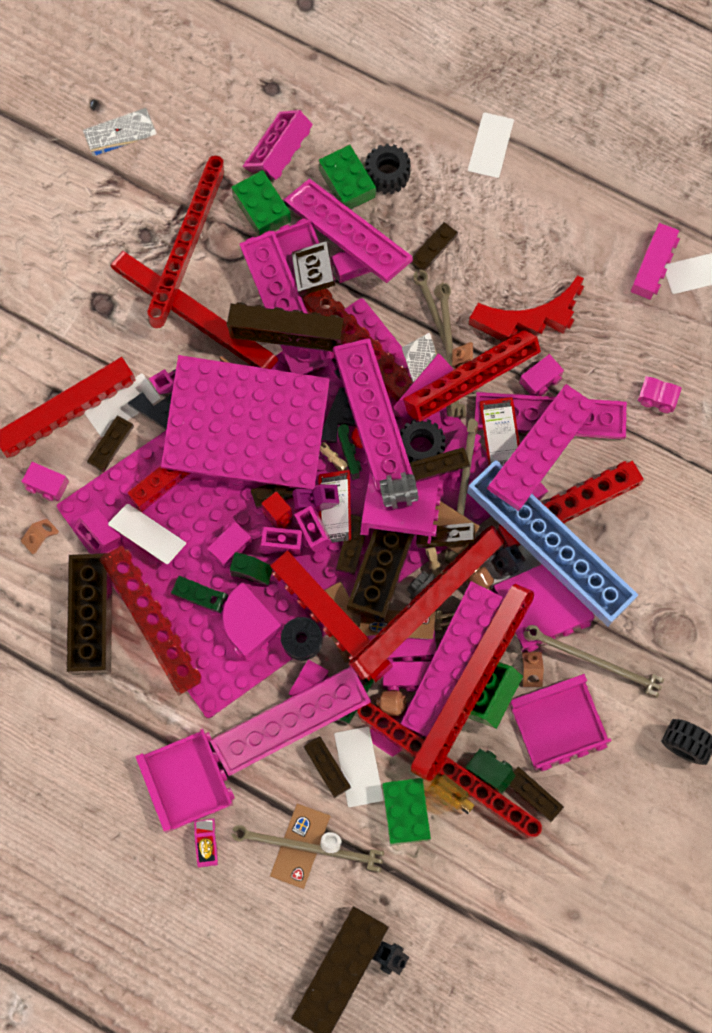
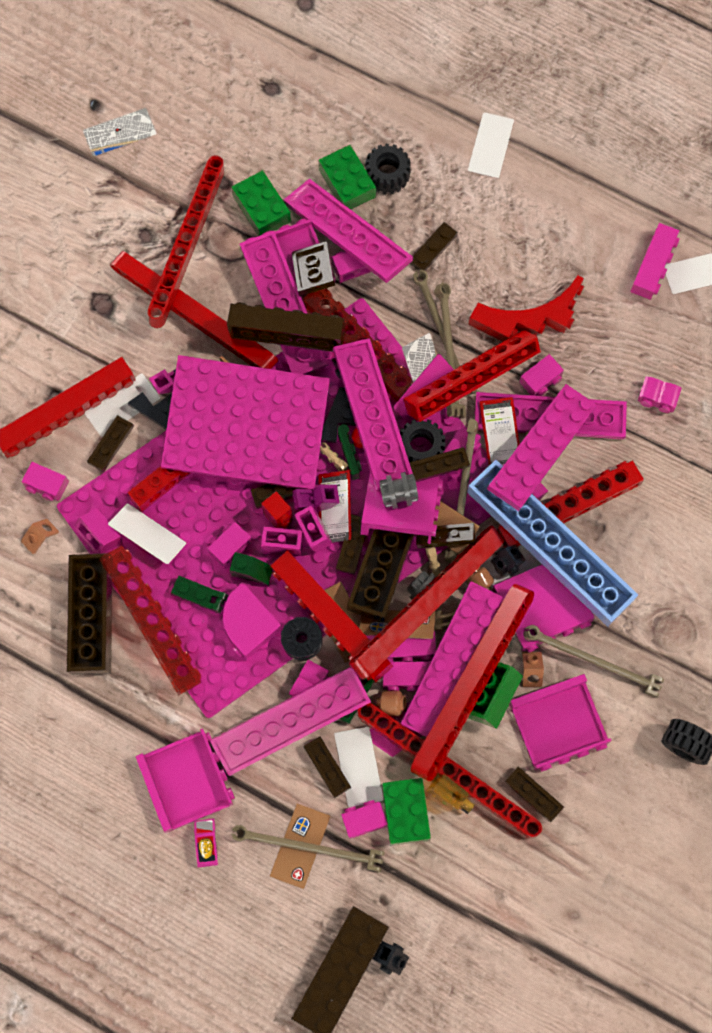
(279, 144): dark pink slope -> none
(330, 842): white tile -> none
(364, 819): none -> dark pink brick
(462, 354): nougat bracket -> none
(491, 771): dark green brick -> none

